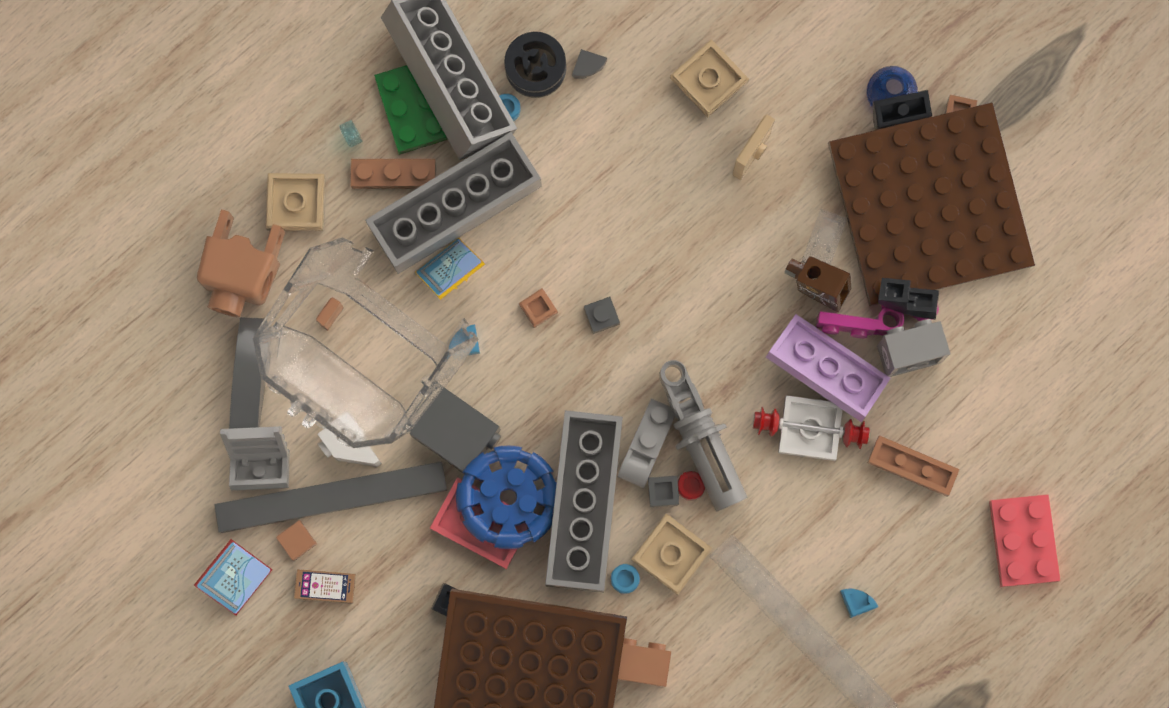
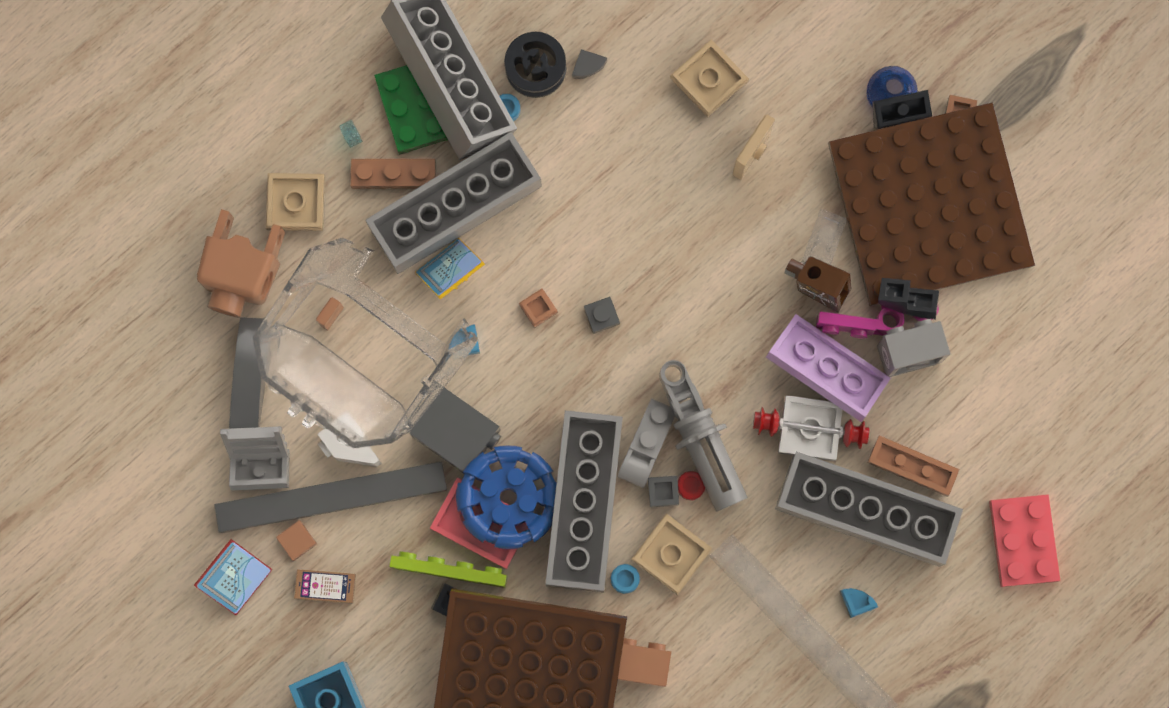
(437, 567): none -> lime plate
(869, 509): none -> light grey brick

